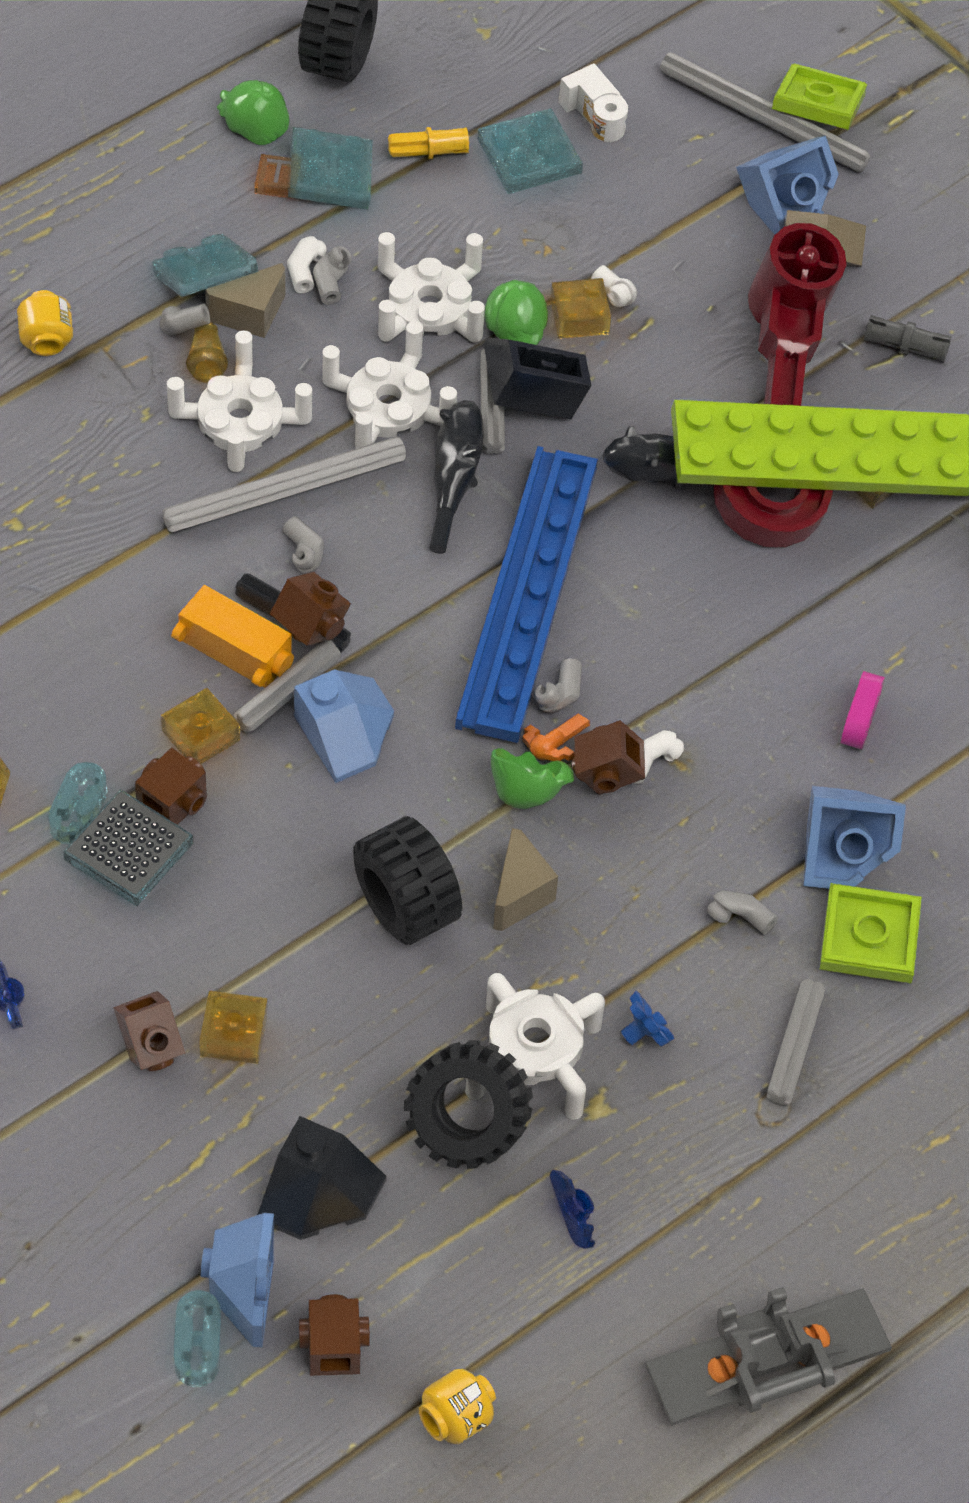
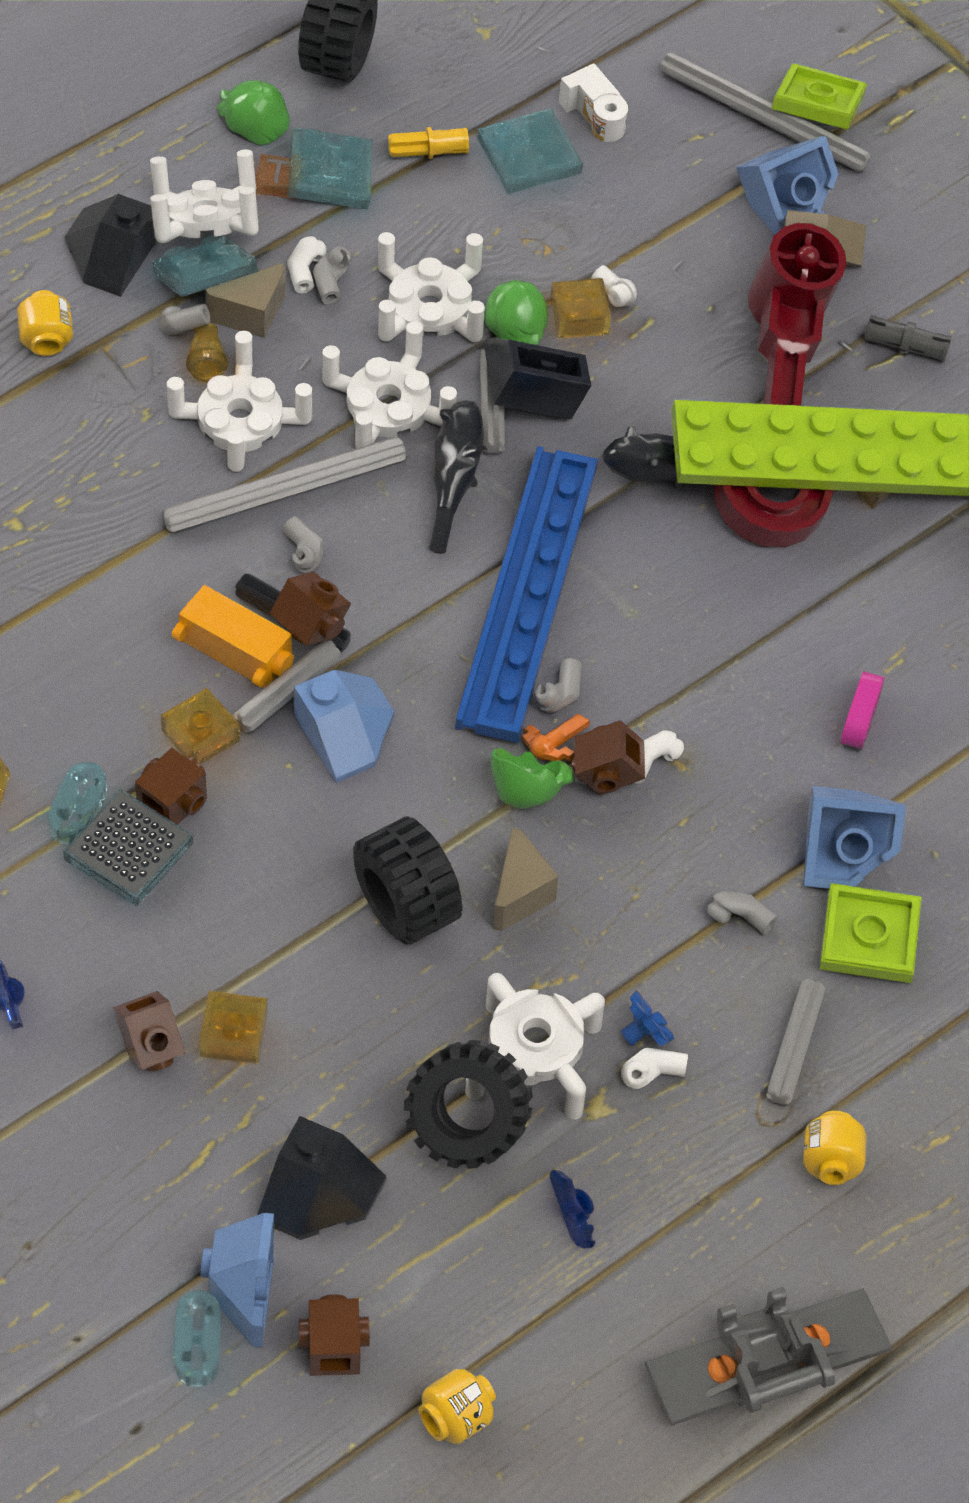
(111, 242): none -> black slope
(204, 205): none -> white plate
(651, 1063): none -> white arm
(834, 1146): none -> yellow head

